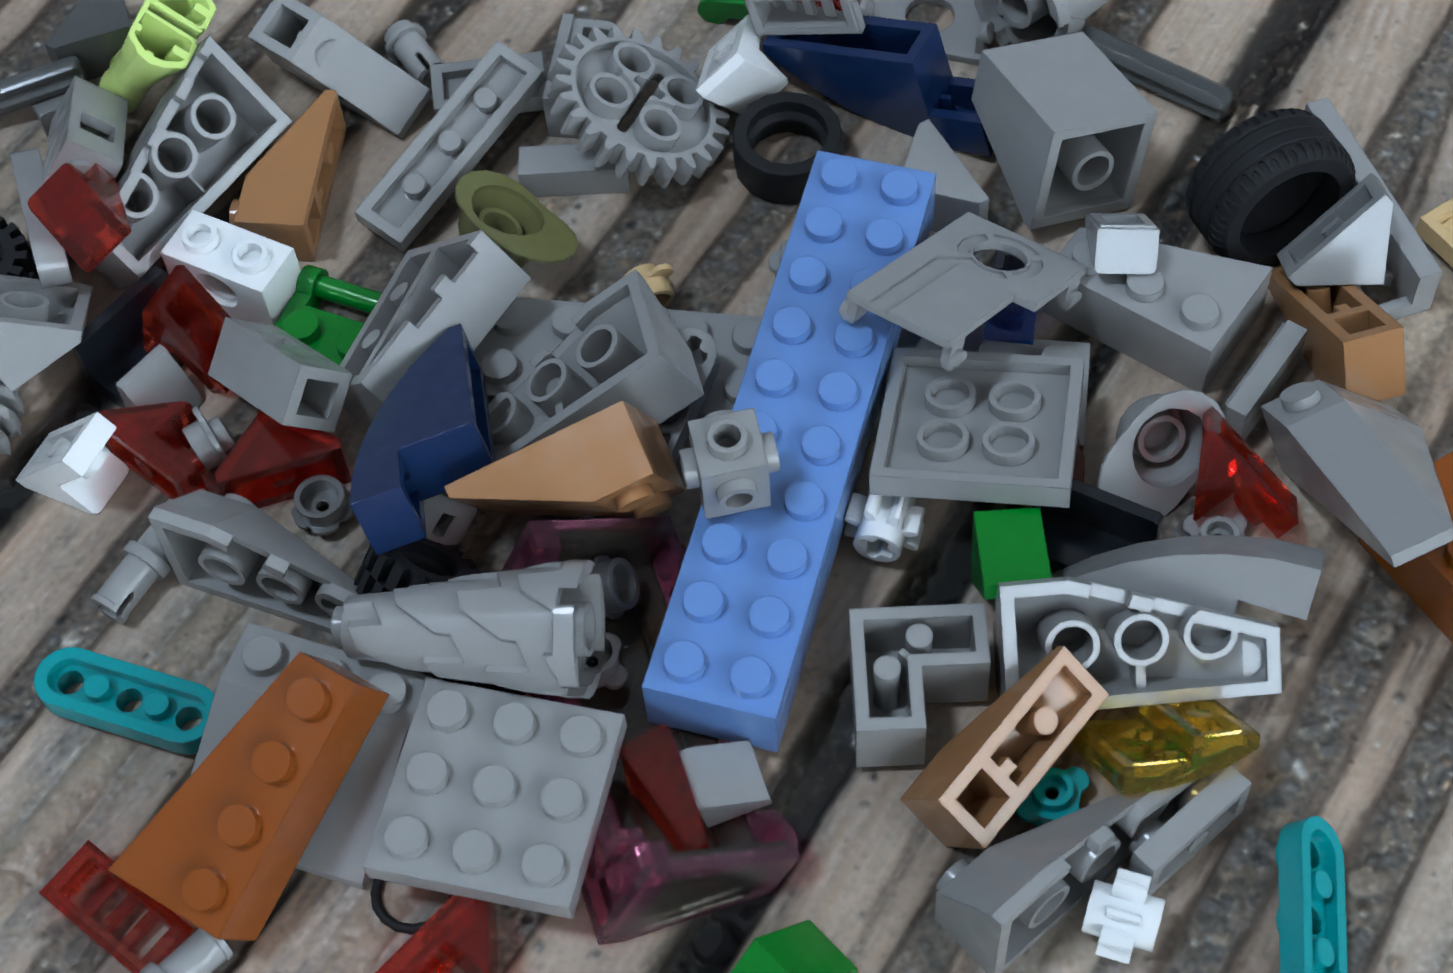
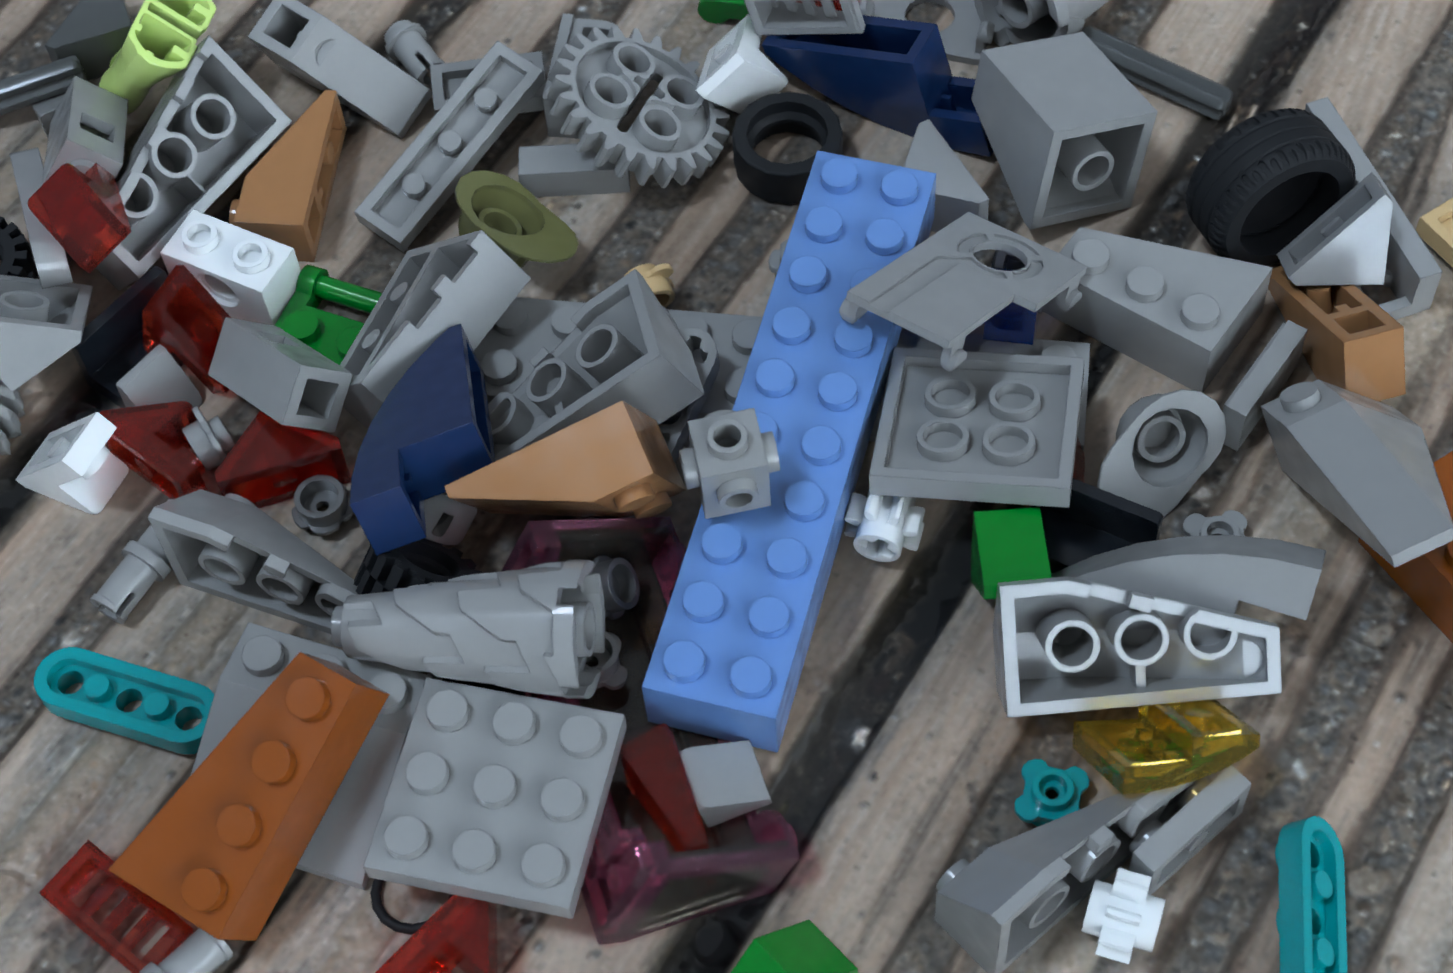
(909, 660): light grey brick -> none
(1004, 752): medium nougat slope -> none
(1122, 243): slope -> none
(1232, 466): clear red slope -> none

